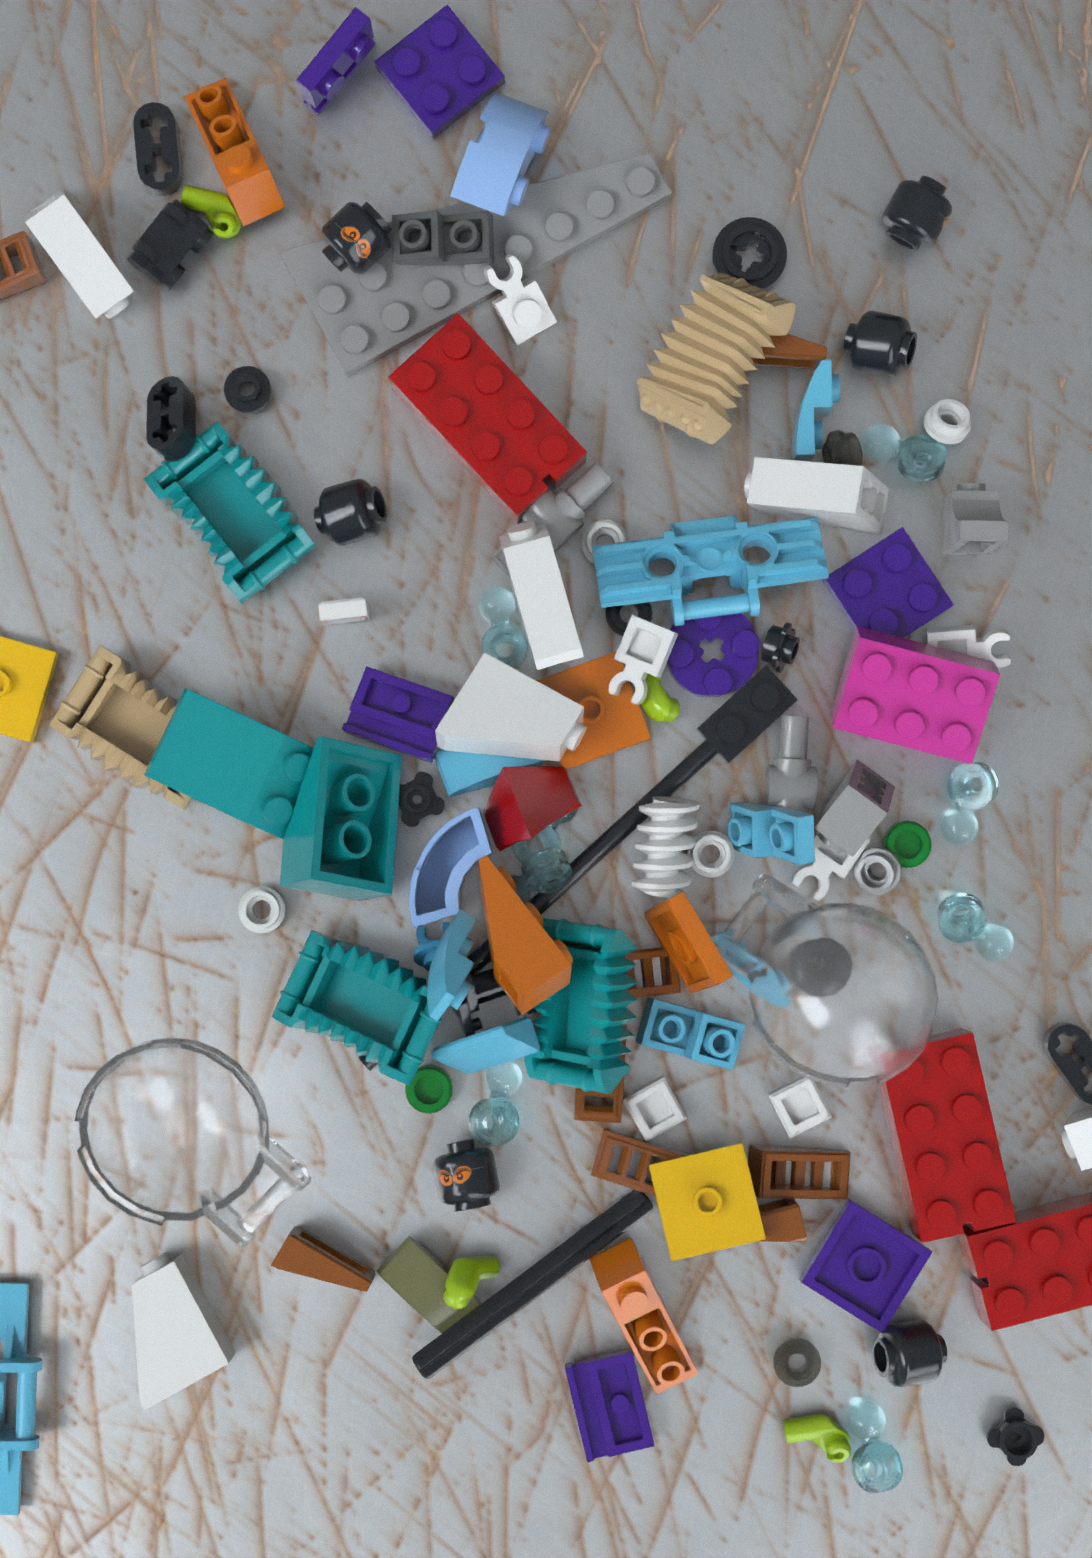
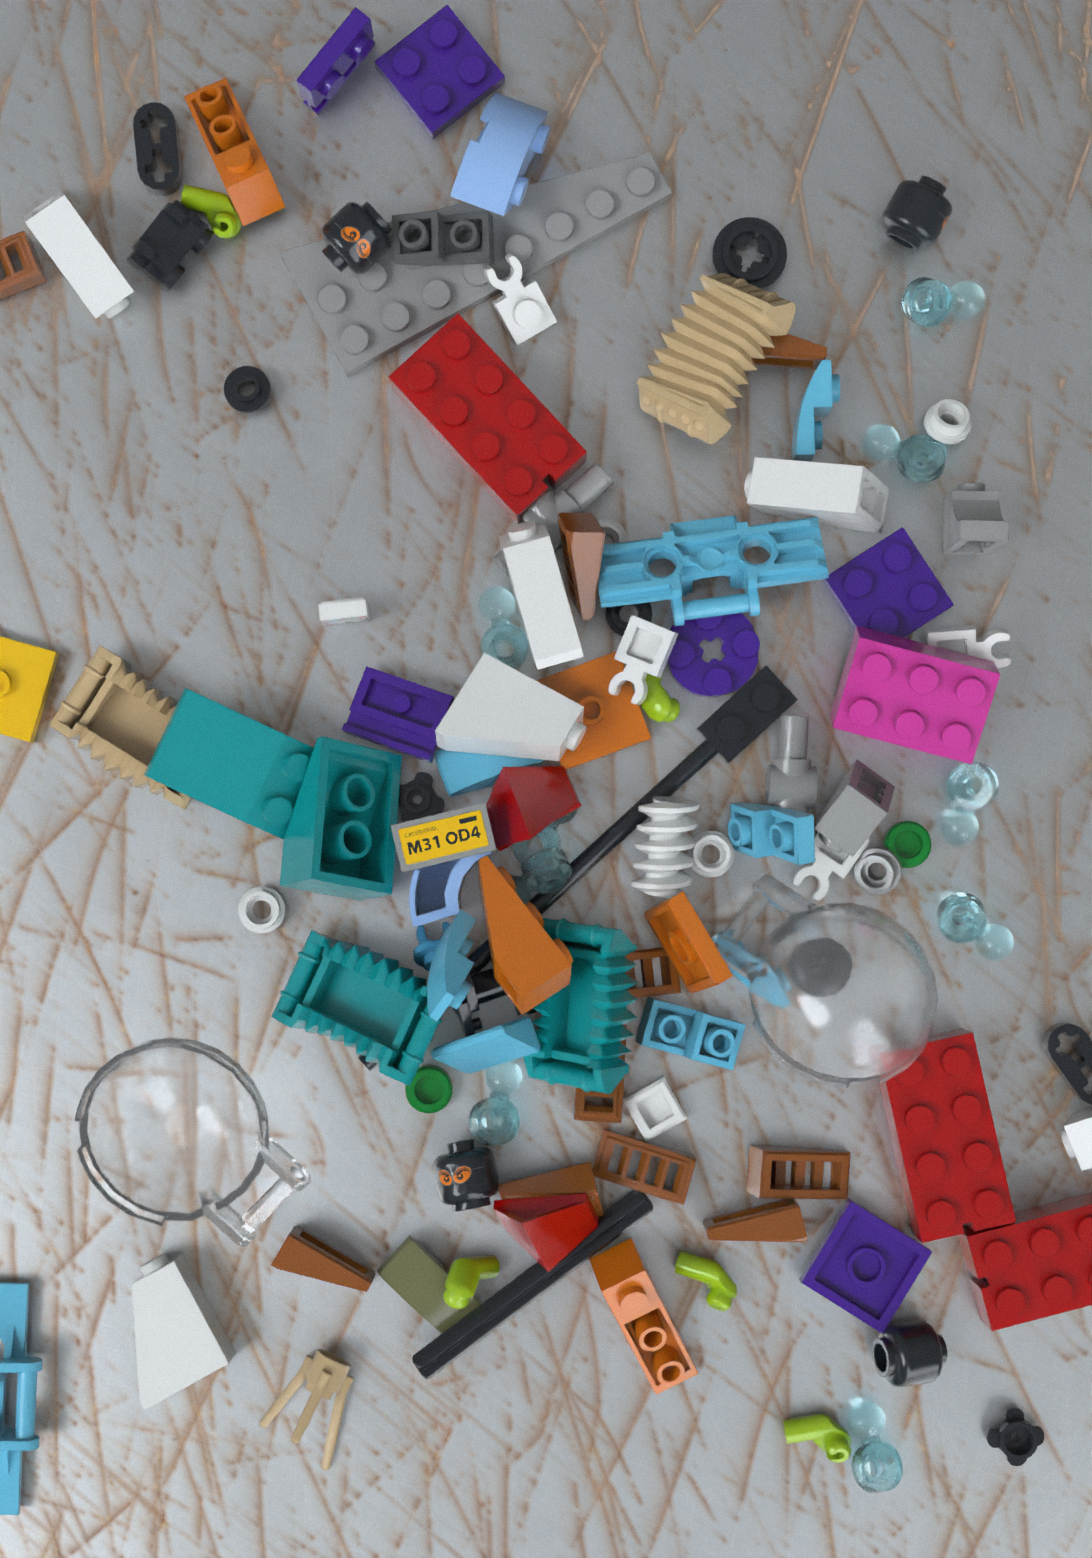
(180, 416): black beam -> none
(233, 510): teal piece -> none
(325, 1376): none -> tan plant
(350, 512): black head -> none
(443, 837): none -> tile
(548, 1224): none -> red slope
(563, 1181): none -> dark orange slope
(582, 551): none -> slope
(609, 1404): dark purple plate -> none
(707, 1202): yellow plate -> none
(712, 1275): none -> lime arm
(780, 646): black plate -> none
(799, 1106): white tile -> none
(803, 1375): clear smoke plate -> none
(842, 449): clear smoke plate -> none
(880, 344): black head -> none
(963, 301): none -> clear light blue plate

